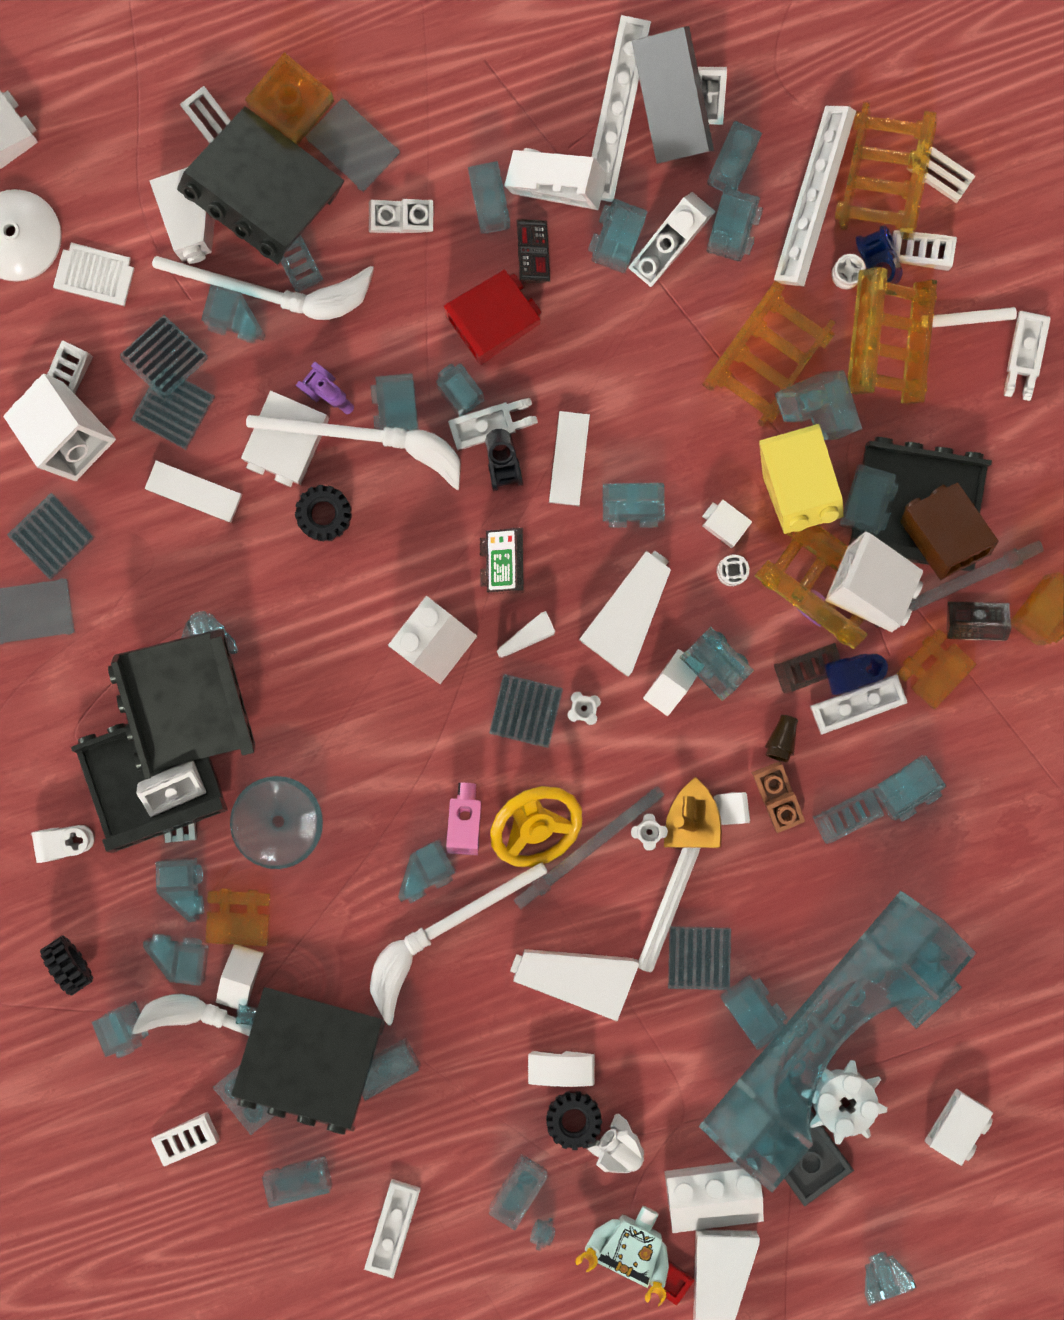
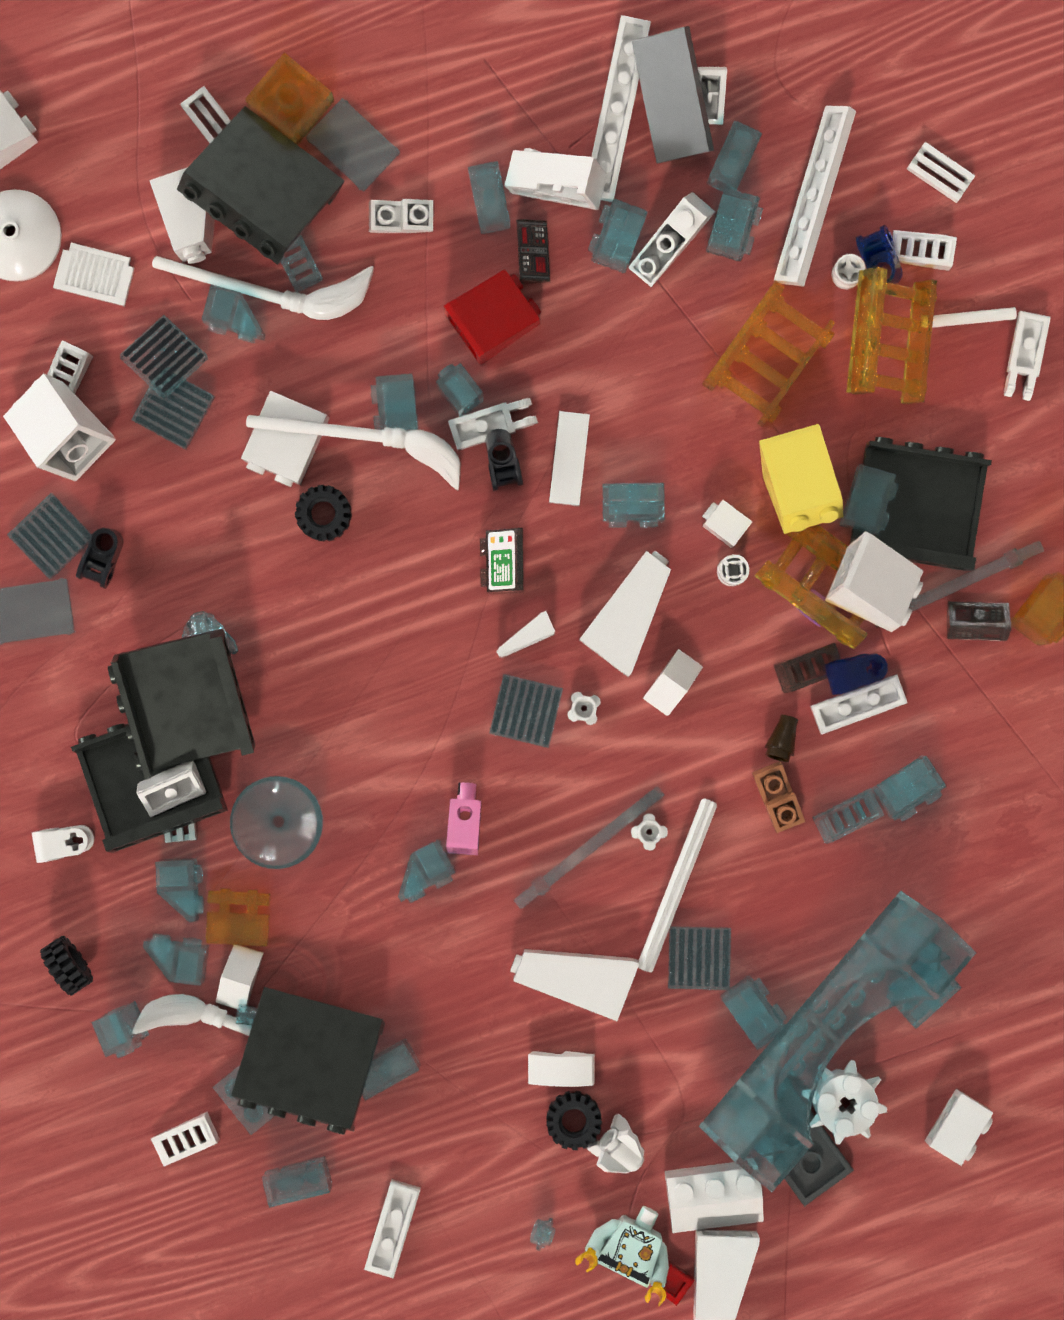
(99, 559): none -> black piece
(193, 491): white tile -> none
(320, 385): medium lavender piece -> none
(397, 957): white piece -> none
(432, 640): white slope -> none
(518, 1192): clear light blue brick -> none
(534, 825): yellow piece -> none
(694, 819): shield -> none
(717, 663): clear light blue brick -> none
(733, 808): white slope -> none
(824, 400): clear light blue brick -> none
(886, 1278): clear light blue brick -> none
(910, 190): clear yellow fence -> none
(943, 675): clear yellow plate -> none
(948, 530): reddish brown brick -> none

